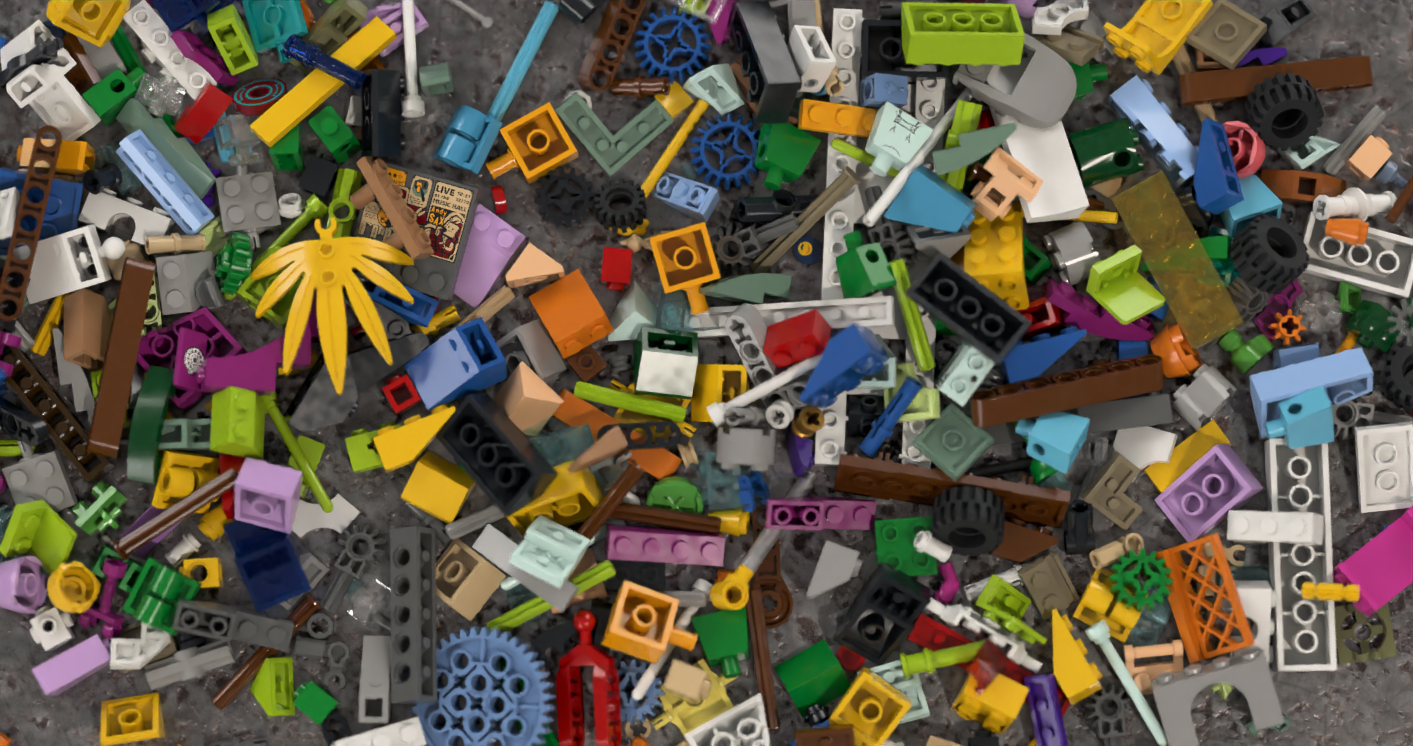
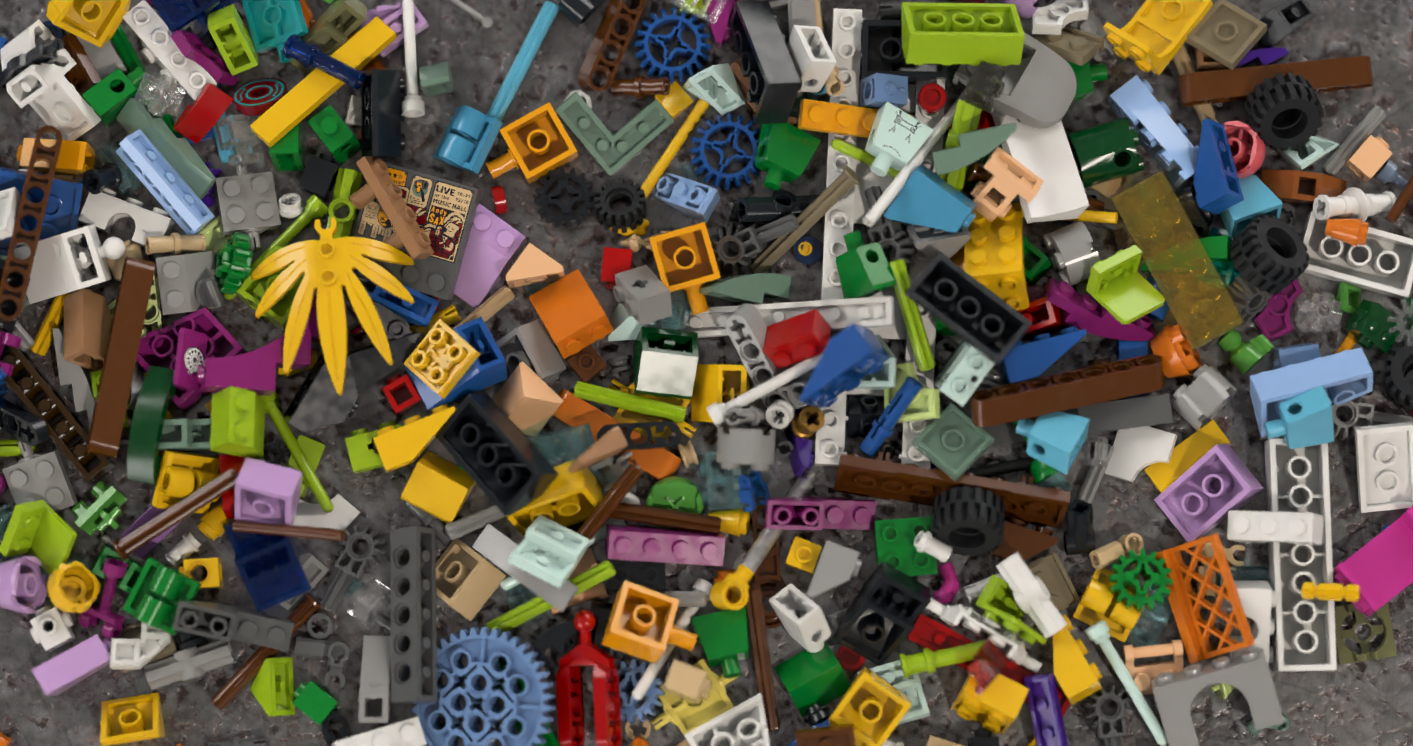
(288, 530): none -> reddish brown bar
(441, 358): none -> yellow tile
(533, 288): none -> clear light blue piece
(642, 295): none -> light grey brick
(781, 442): none -> dark grey pin
(803, 555): none -> yellow brick
(811, 627): none -> white torso
(931, 98): none -> red tile
(985, 86): none -> clear smoke brick
(1031, 595): none -> white piece
(1107, 491): dark tan plate -> none
(1292, 322): orange gear -> none

